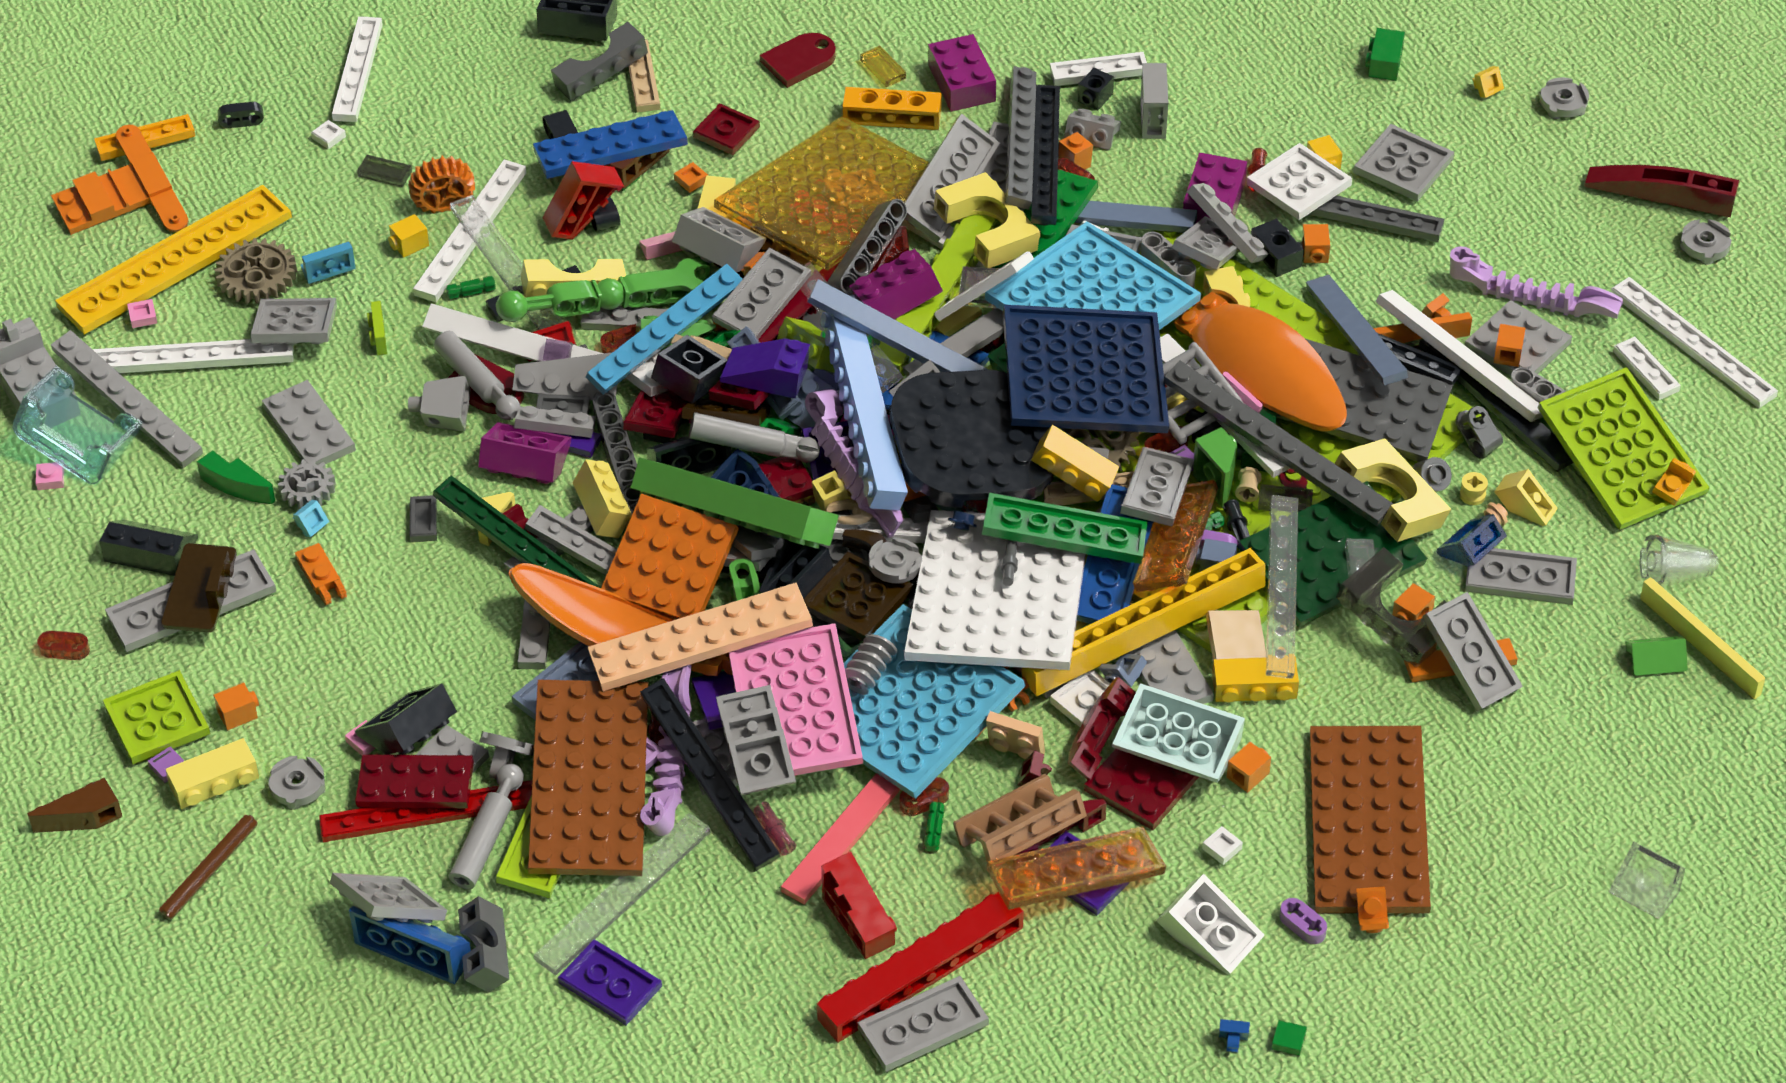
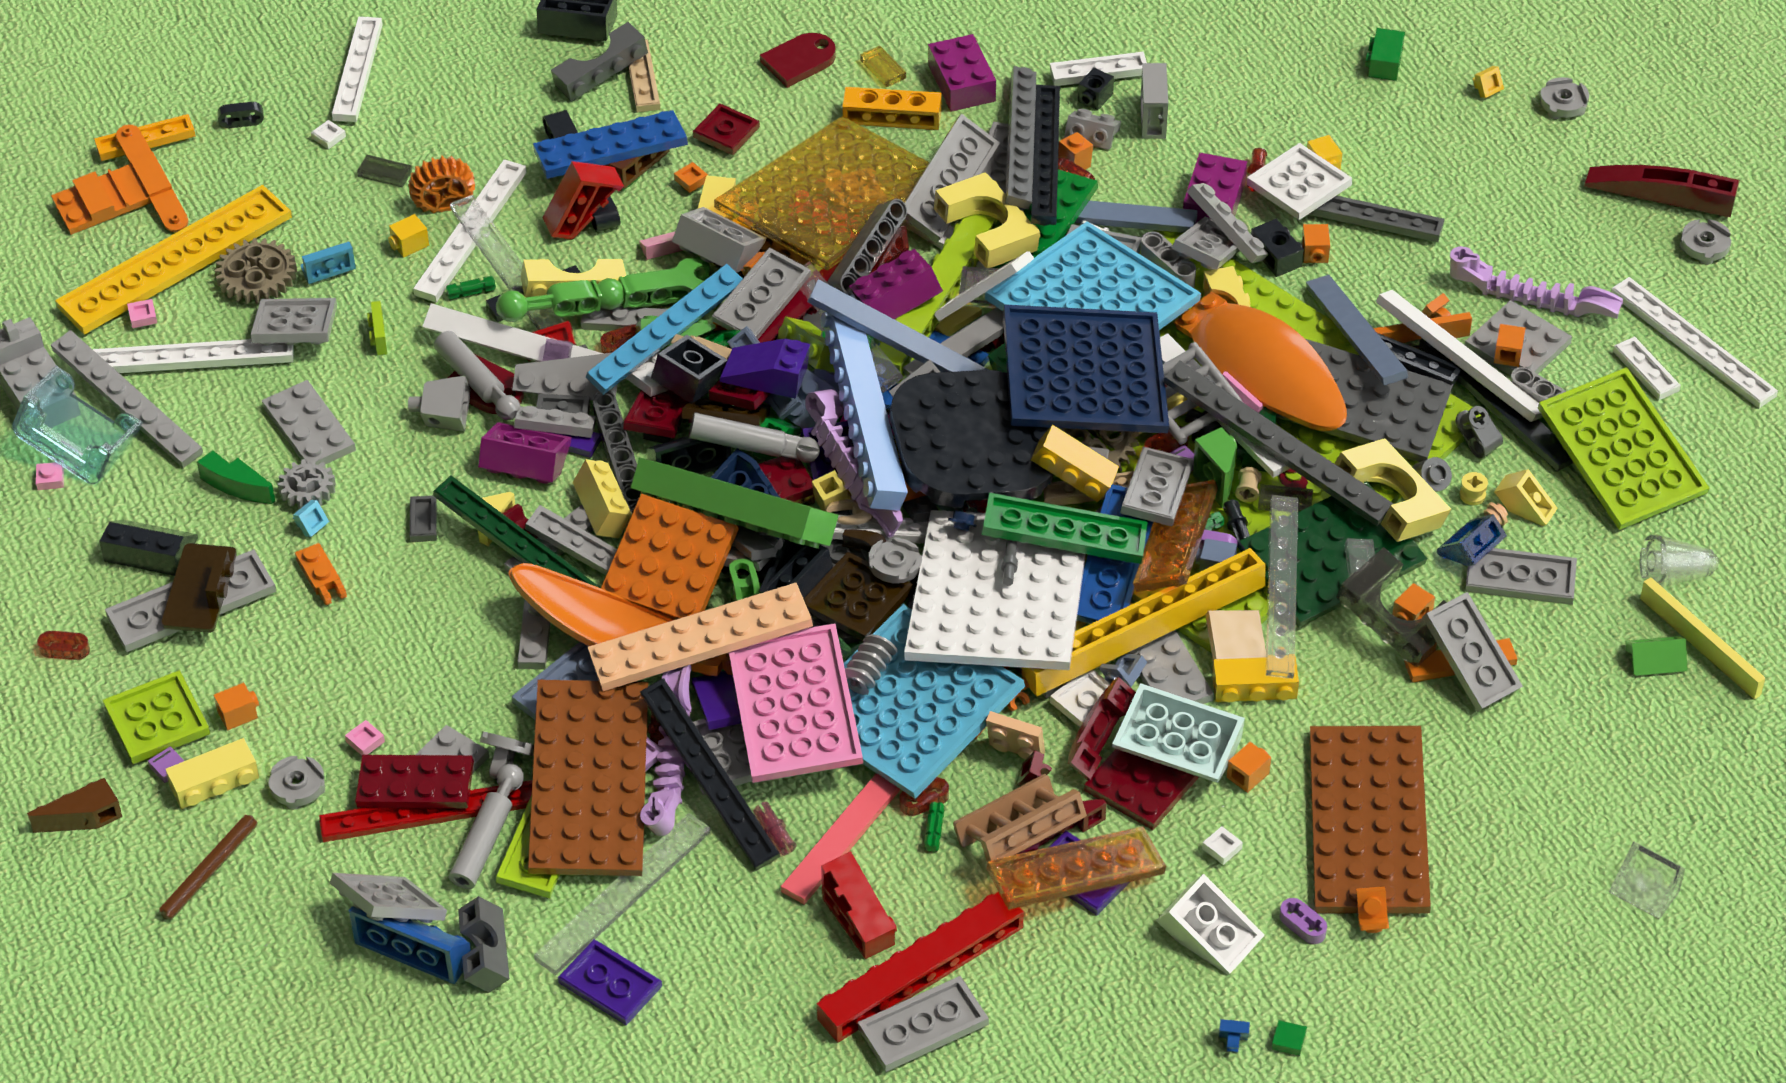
(408, 720): black slope -> none
(755, 740): light grey slope -> none
(1403, 162): light grey plate -> none
(1674, 481): light orange bracket -> none

